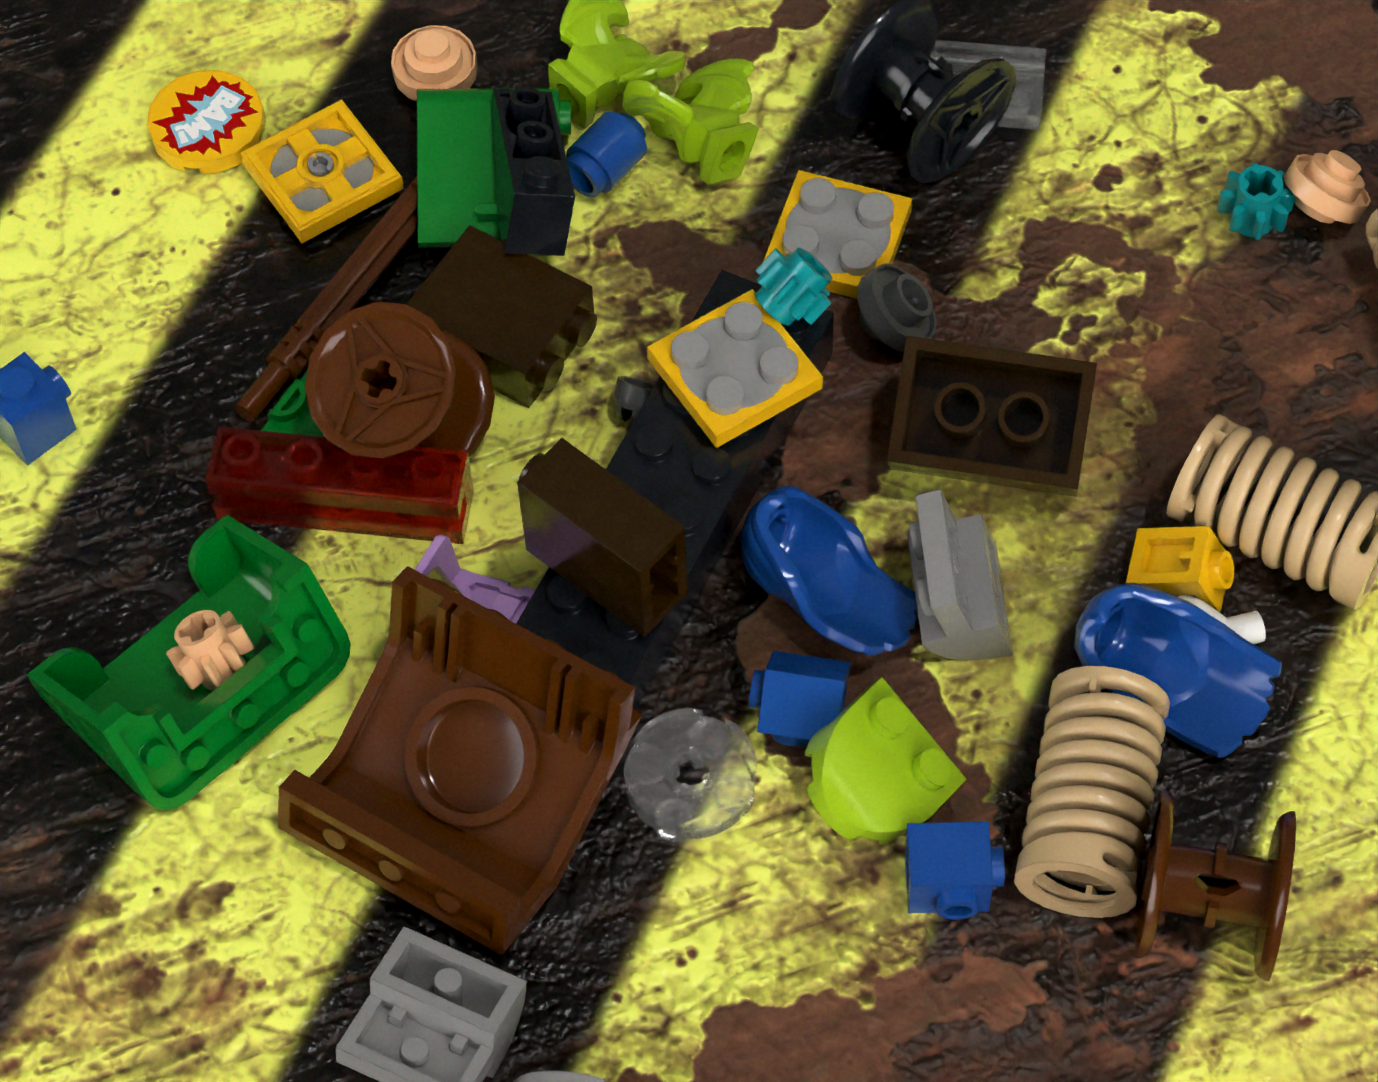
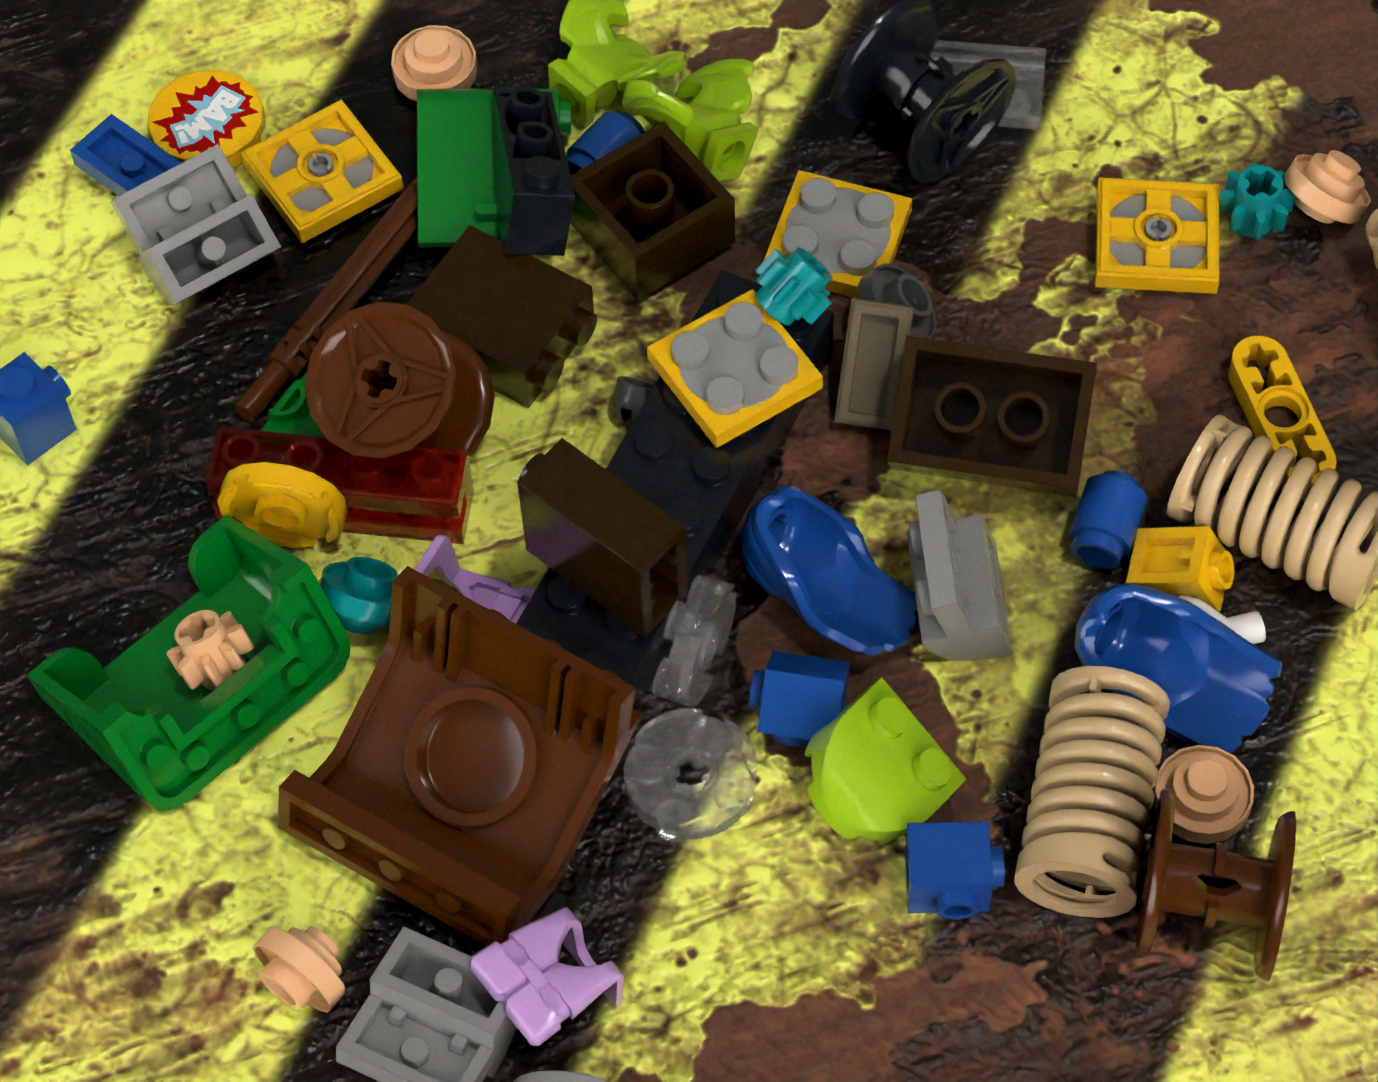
(120, 156): none -> blue plate
(194, 225): none -> light grey brick
(283, 503): none -> yellow tile
(301, 967): none -> light nougat plate
(360, 593): none -> teal plate
(535, 984): none -> lavender piece
(652, 210): none -> dark brown brick
(698, 632): none -> clear plate
(872, 362): none -> dark tan tile
(1107, 519): none -> blue brick
(1157, 235): none -> yellow piece
(1209, 793): none -> light nougat plate
(1283, 390): none -> yellow beam

